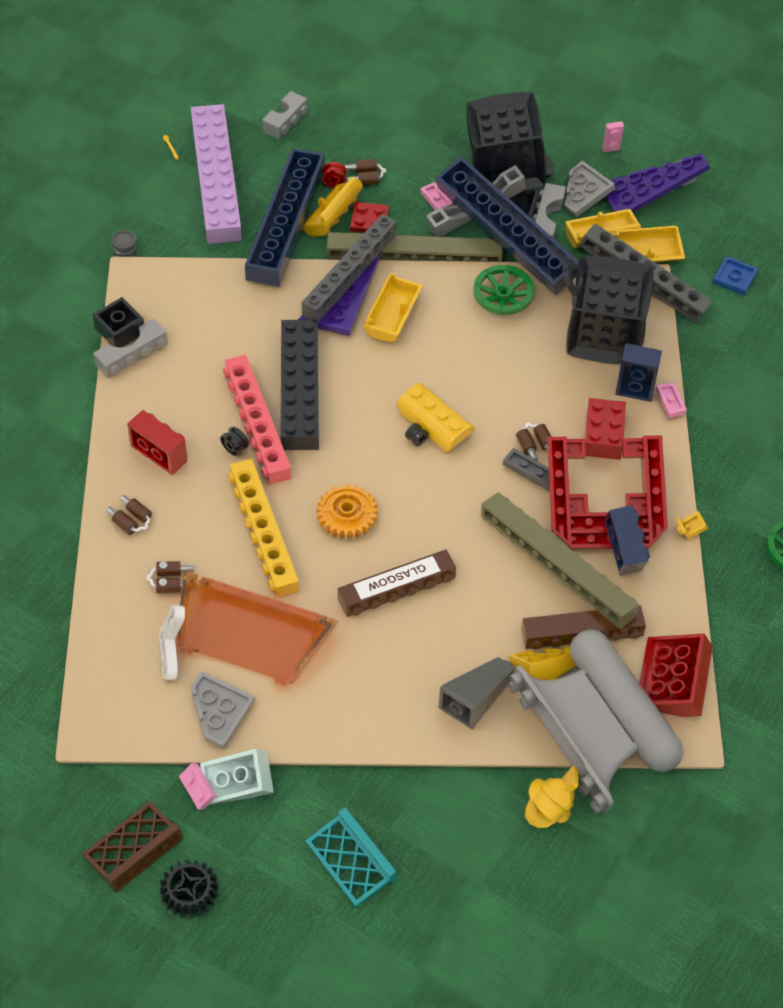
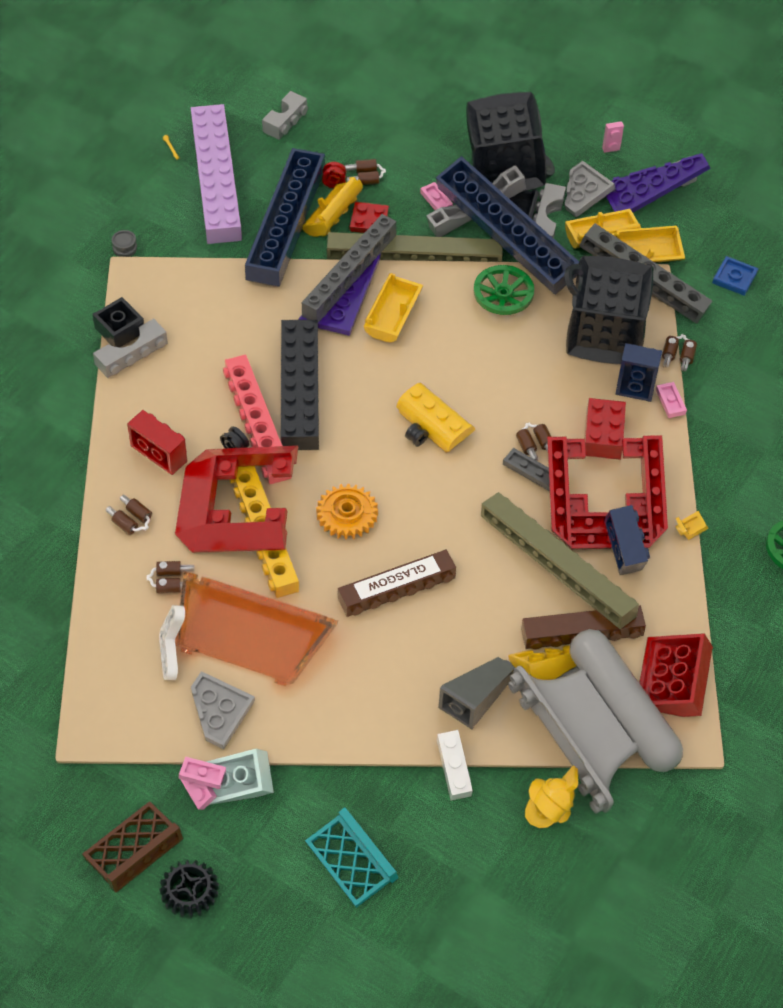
(202, 773): none -> bright pink plate
(209, 529): none -> red slope
(454, 765): none -> white brick
(687, 353): none -> reddish brown piece

